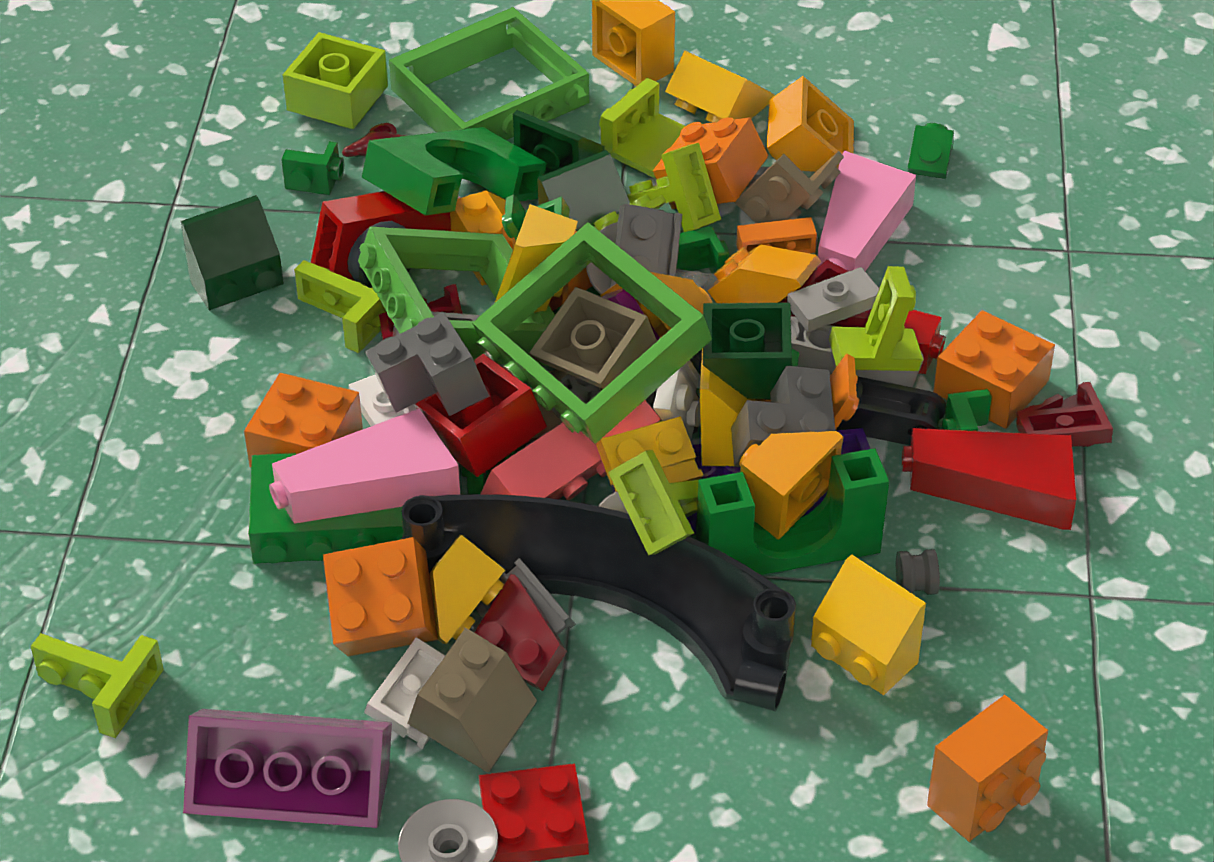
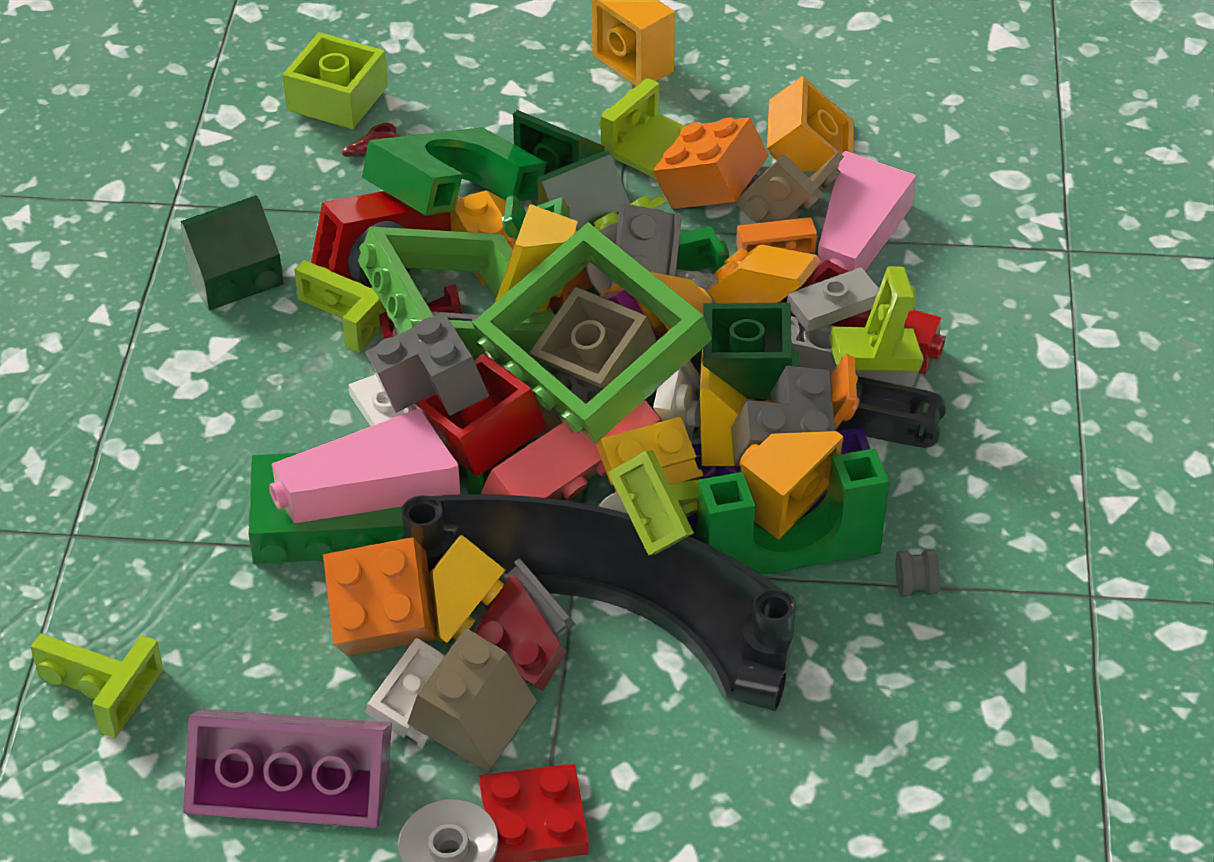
(301, 416): orange brick -> none
(313, 171): green bracket -> none
(477, 44): bright green window -> none
(685, 184): lime bracket -> none
(715, 90): yellow slope -> none
(869, 626): yellow slope -> none
(931, 150): green bracket -> none
(967, 410): green bracket -> none
(987, 768): orange brick -> none
(995, 358): orange brick -> none
(996, 472): red slope -> none
(1074, 416): dark red wing -> none

